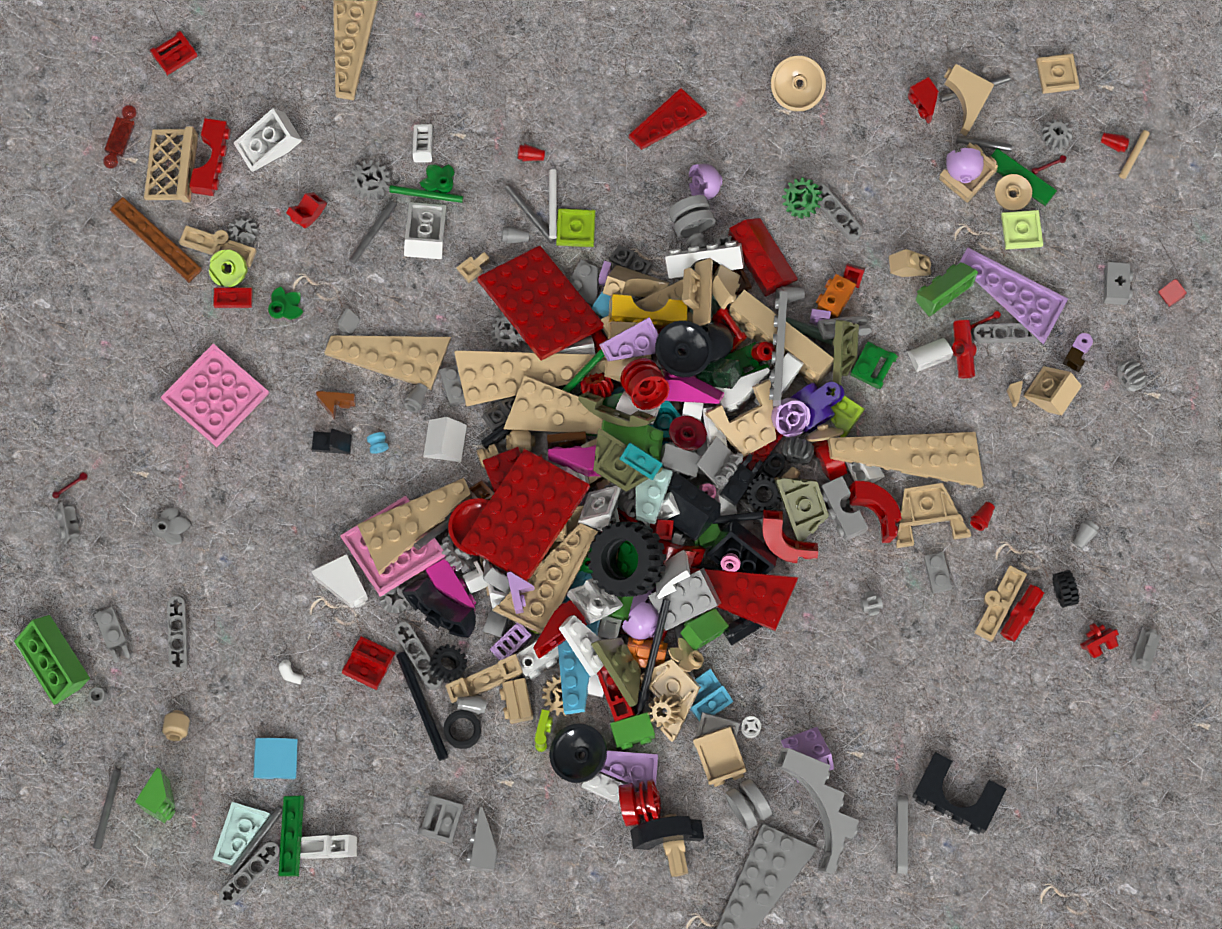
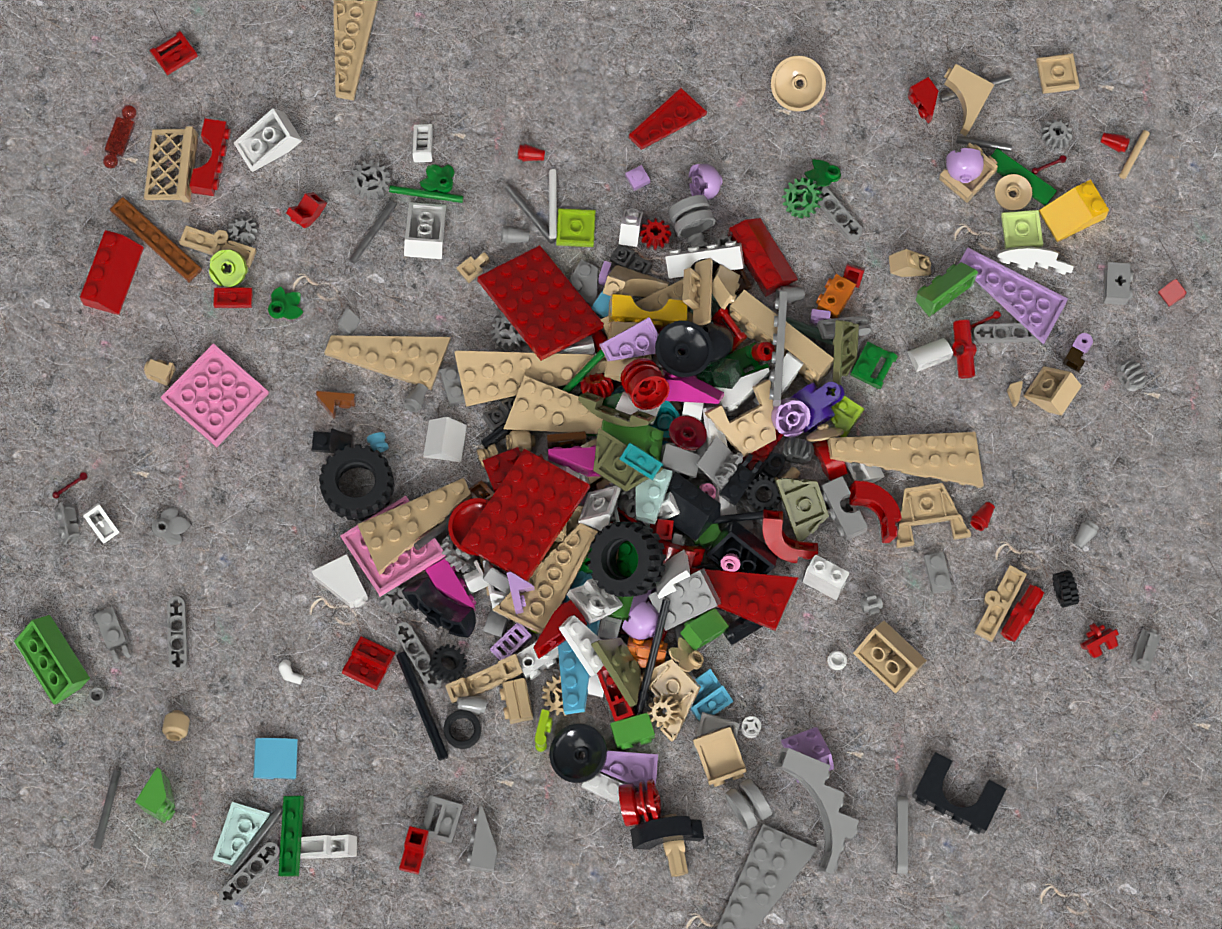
(100, 523): none -> white slope
(111, 273): none -> red slope
(159, 371): none -> tan brick
(356, 458): none -> black tyre
(414, 850): none -> red brick
(630, 227): none -> white slope
(637, 177): none -> lavender plate
(662, 234): none -> red gear
(823, 173): none -> green plate
(825, 577): none -> white panel
(837, 660): none -> white plate
(889, 656): none -> tan slope
(1027, 256): none -> white slope
(1074, 211): none -> yellow slope

